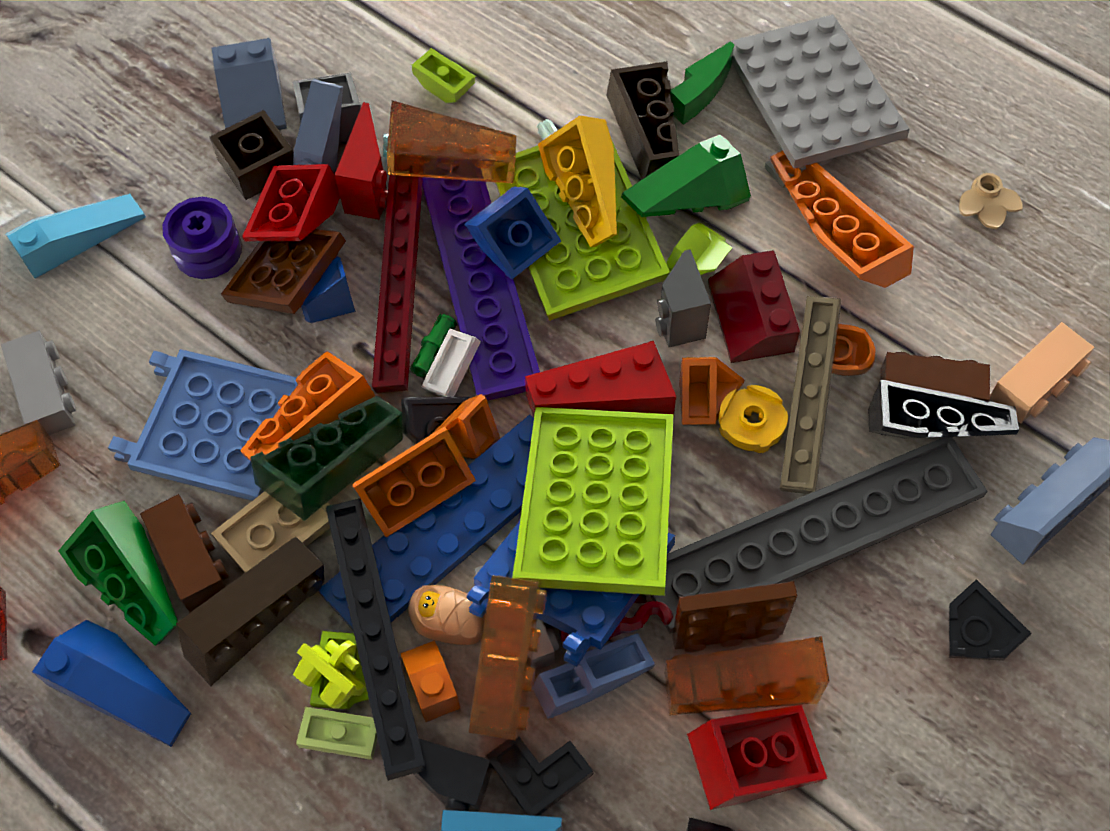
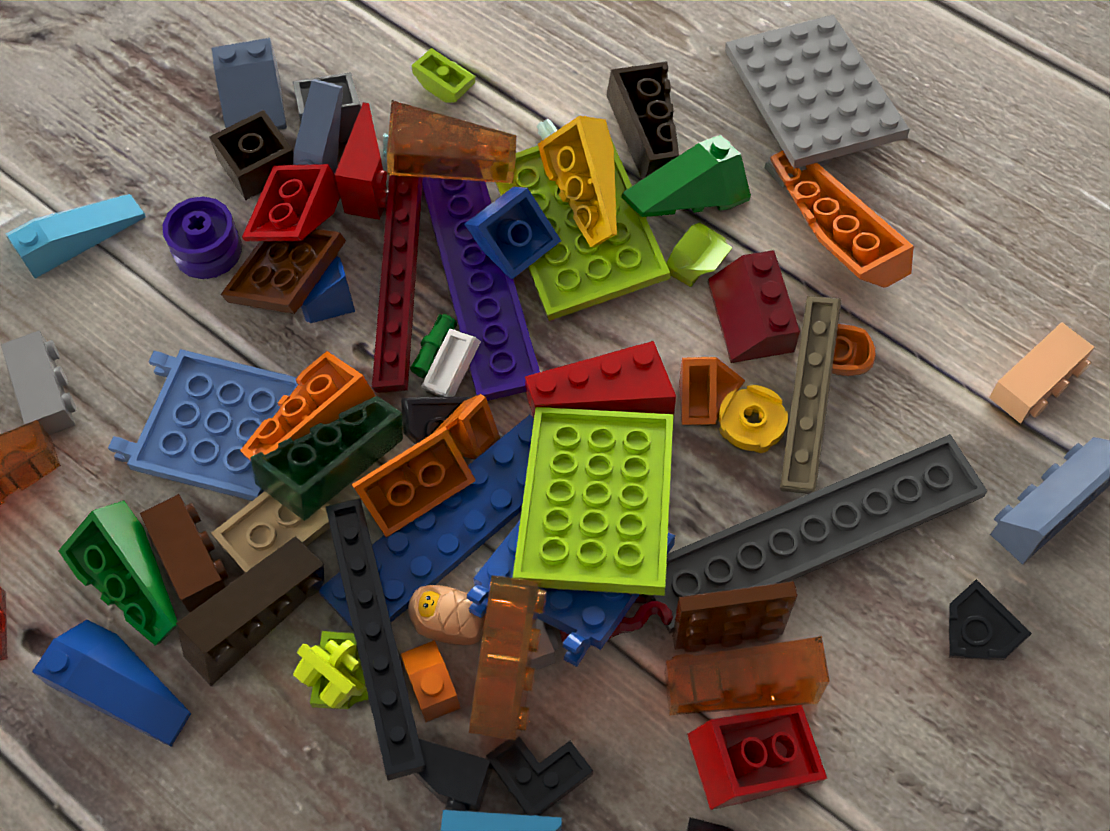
(337, 733): yellowish green plate -> none
(596, 675): medium blue slope -> none
(683, 304): dark grey slope -> none
(701, 83): green slope -> none
(927, 413): black wedge -> none
(939, 374): reddish brown brick -> none
(989, 201): tan plate -> none

